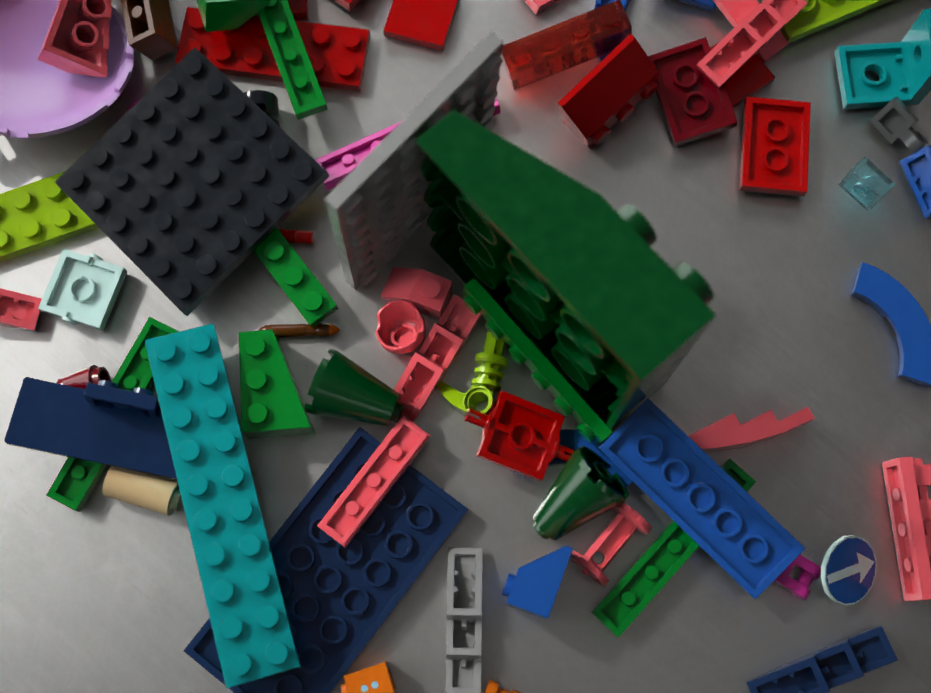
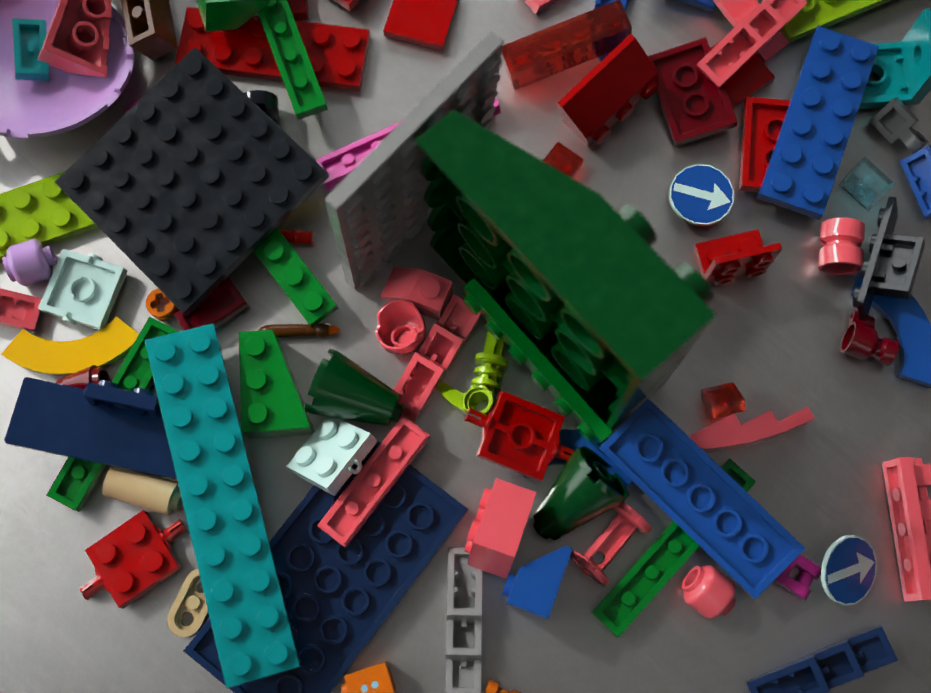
(27, 44): none -> teal plate
(29, 262): none -> lavender head
(71, 356): none -> yellow tile
(133, 559): none -> red plate
(153, 300): none -> orange bush
(188, 600): none -> tan plate
(216, 308): none -> dark red plate
(330, 453): none -> light aqua plate
(499, 527): none -> coral brick
(564, 160): none -> clear red plate
(701, 195): none -> blue piece
(709, 591): none -> coral head
(723, 400): none -> clear red plate
(735, 256): none -> red bracket
(818, 123): none -> blue plate
(841, 246): none -> coral wheel
(863, 341): none -> dark red piece
(891, 264): none -> black bracket

